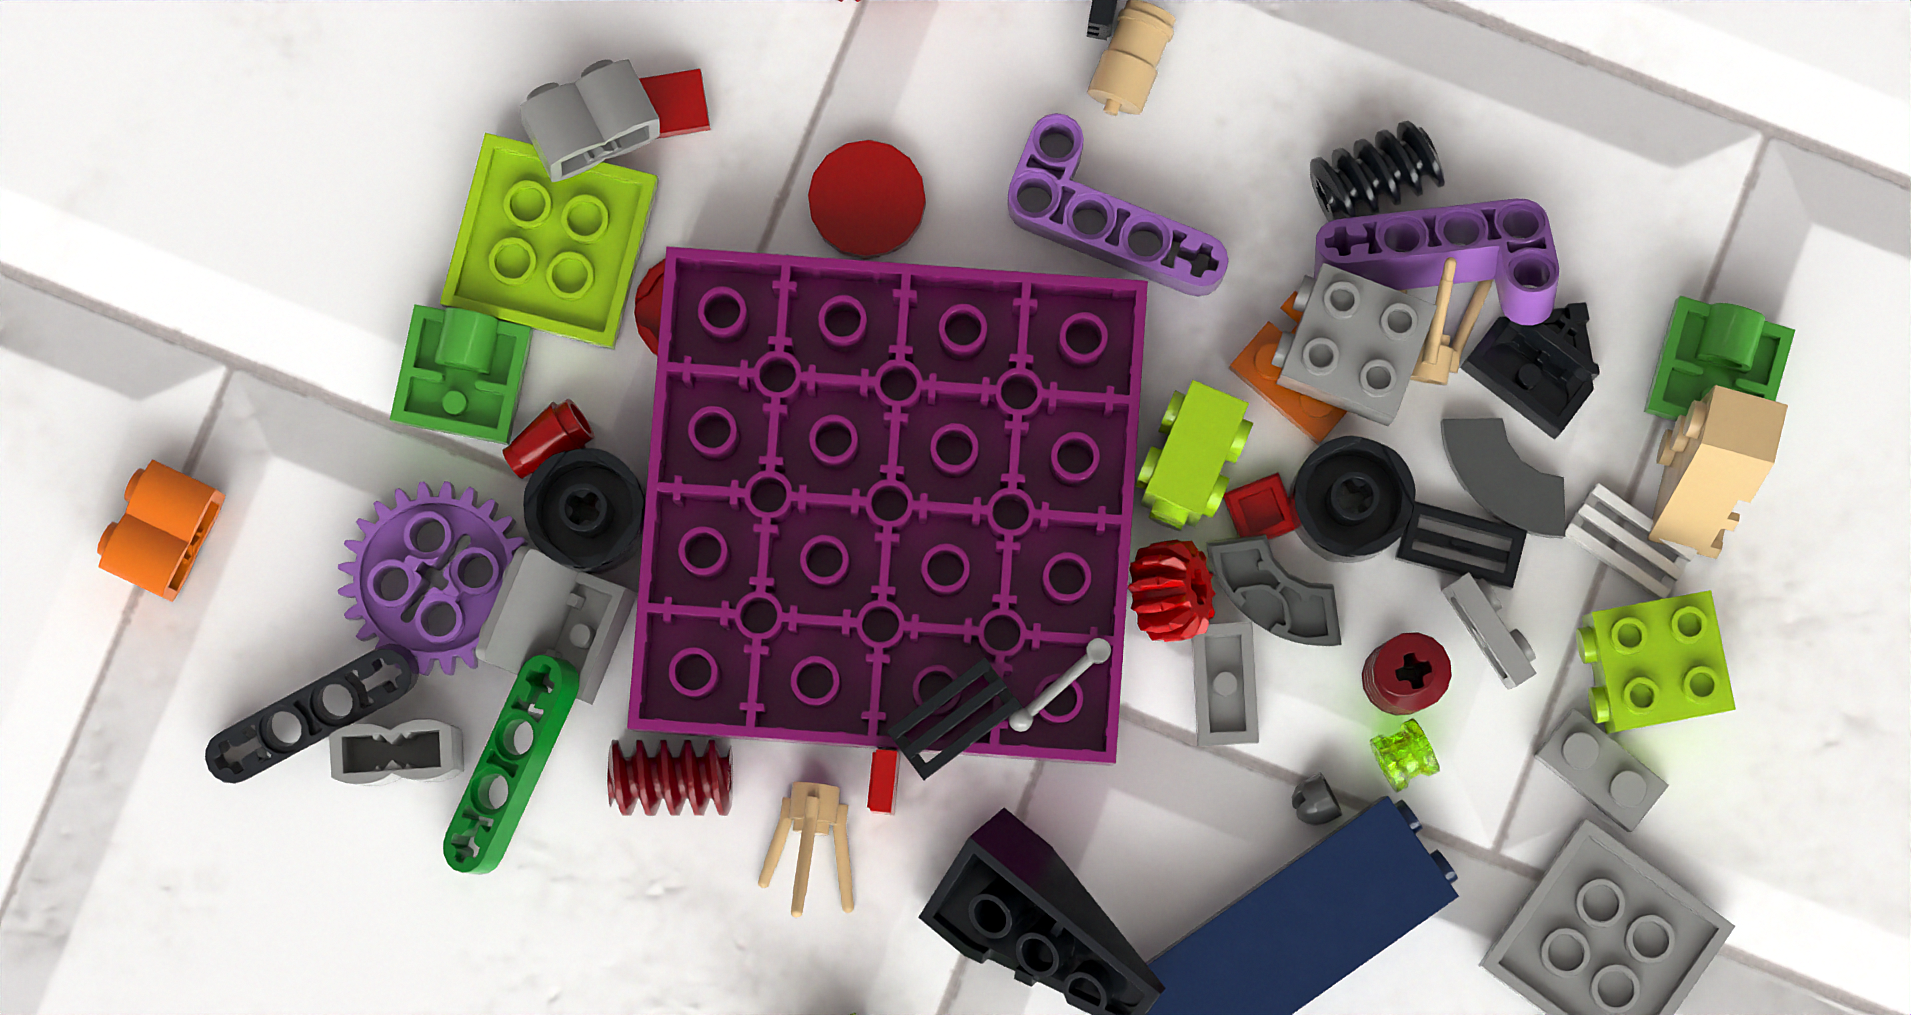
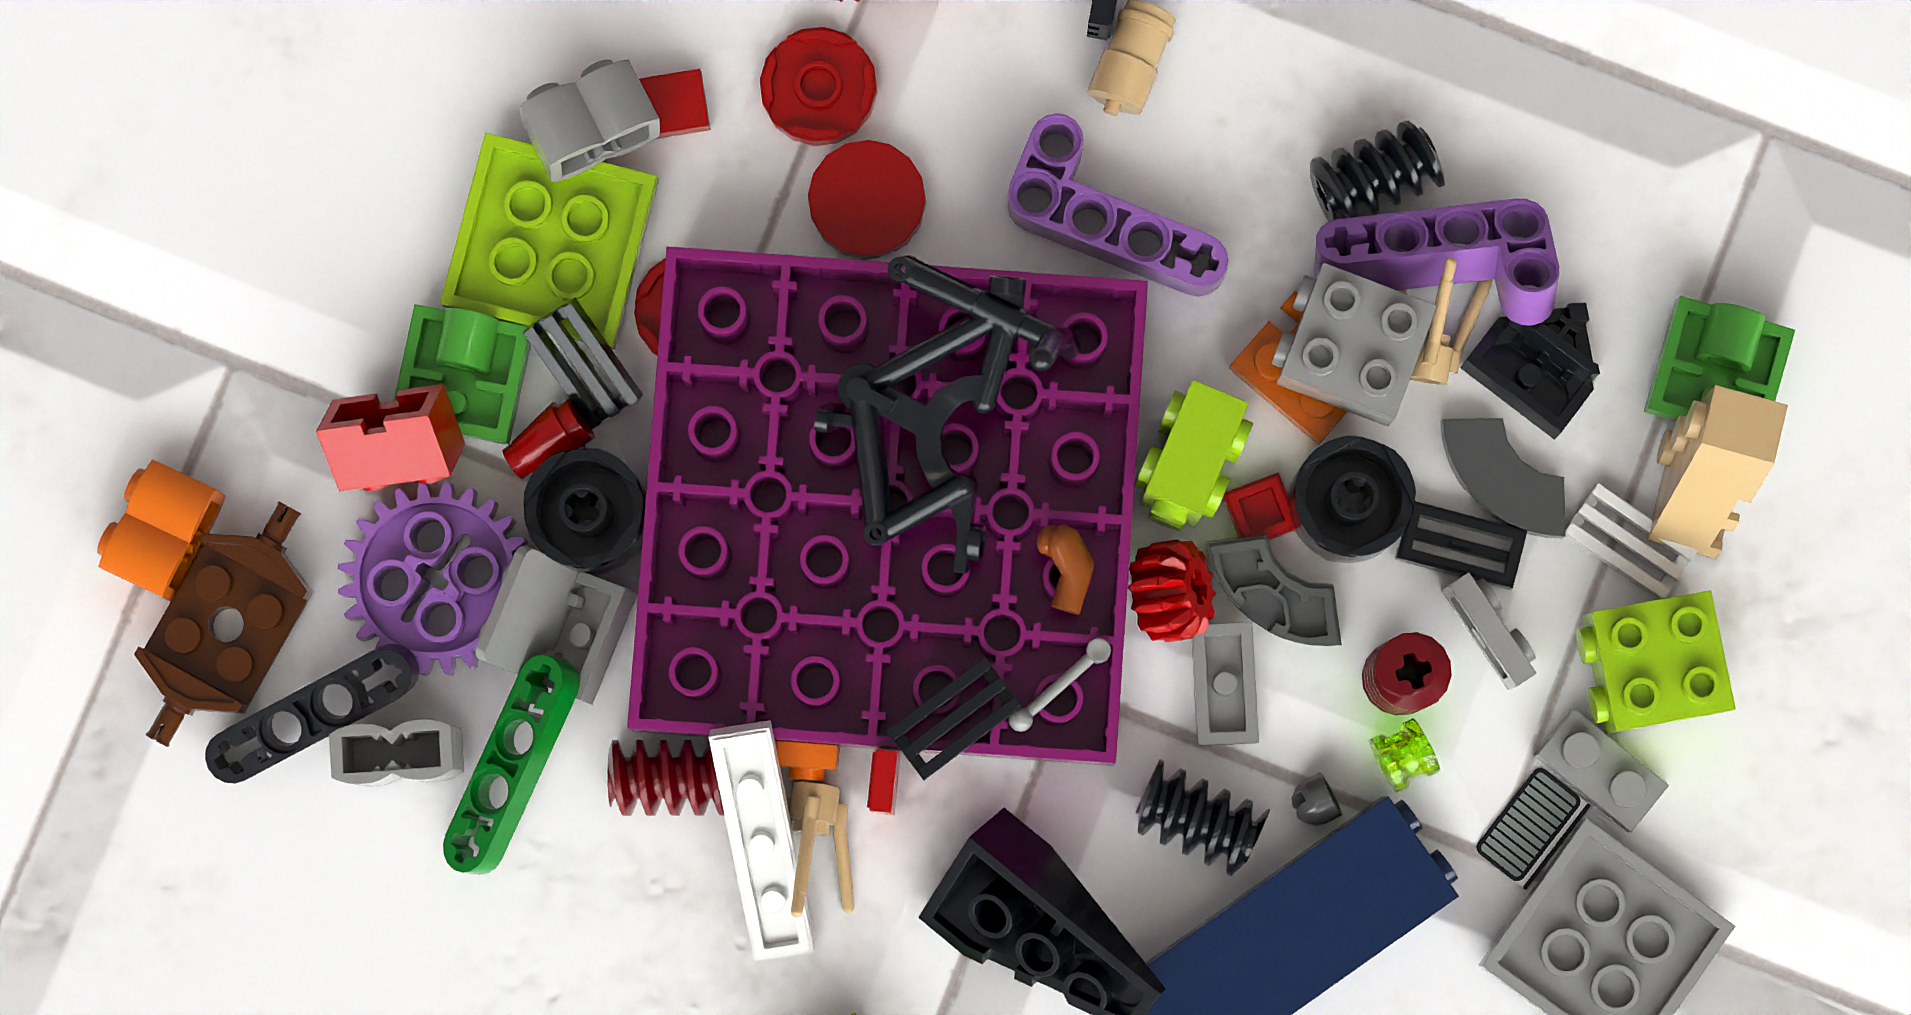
(186, 656): none -> reddish brown plate
(391, 441): none -> brick
(565, 375): none -> black tile
(760, 838): none -> white tile
(807, 760): none -> orange plate
(818, 86): none -> red tile
(871, 394): none -> black piece
(1072, 560): none -> dark orange arm
(1199, 818): none -> black piece
(1532, 827): none -> sticker

